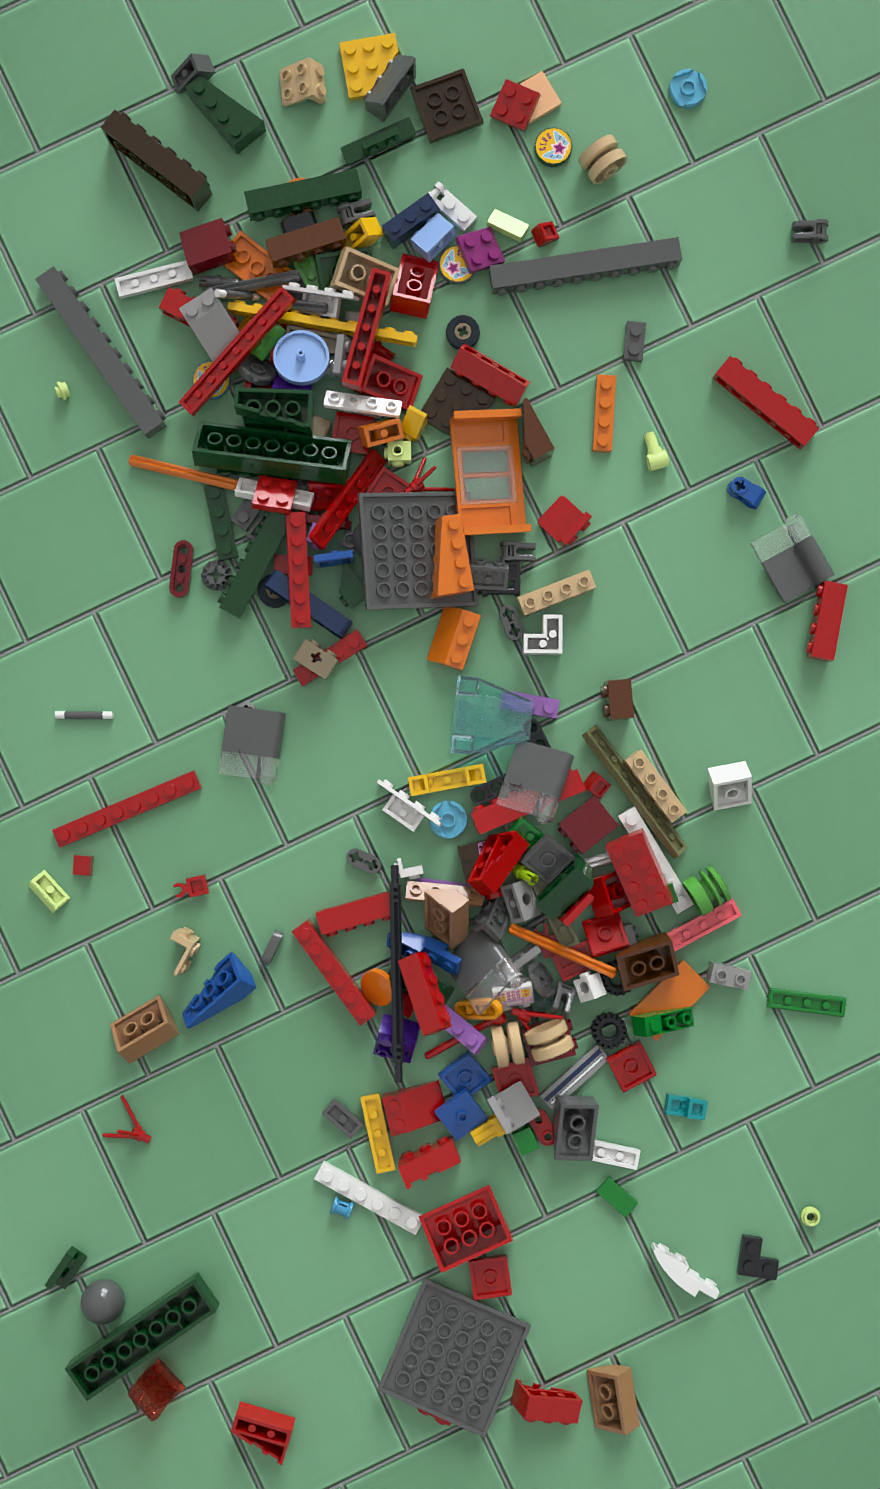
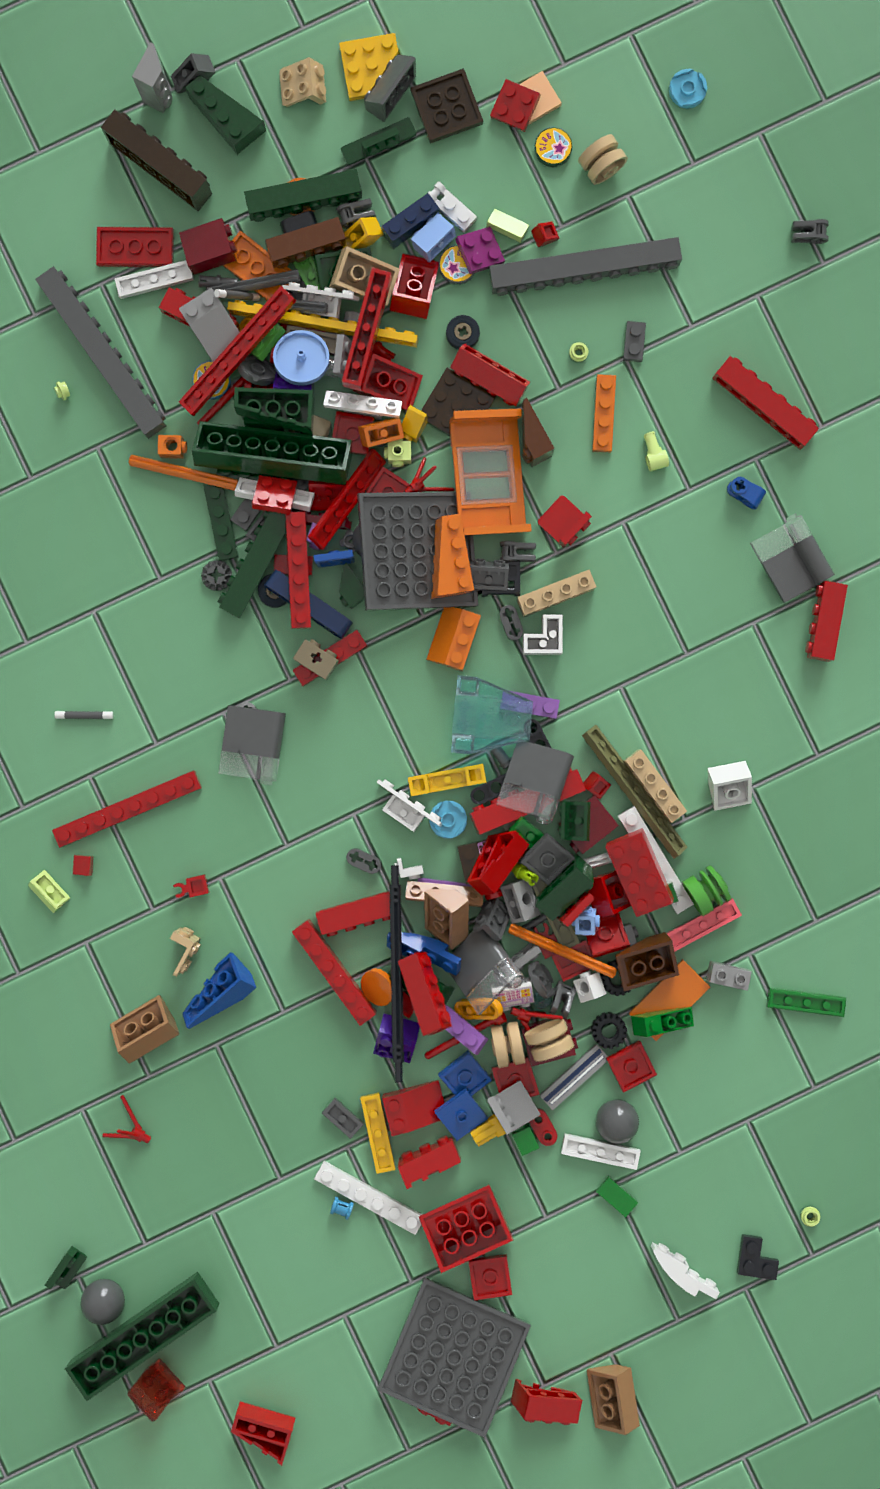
(134, 246): none -> red tile
(152, 81): none -> light grey slope
(163, 446): none -> orange brick
(178, 561): dark red plate -> none
(222, 401): none -> red bar
(271, 947): dark grey beam -> none
(501, 757): none -> dark grey pin
(574, 1127): dark grey slope -> none
(575, 820): none -> dark green bracket
(578, 346): none -> yellowish green plate
(587, 922): none -> light blue brick
(617, 699): reddish brown brick -> none
(617, 1121): none -> dark grey piece
(685, 1106): teal slope -> none

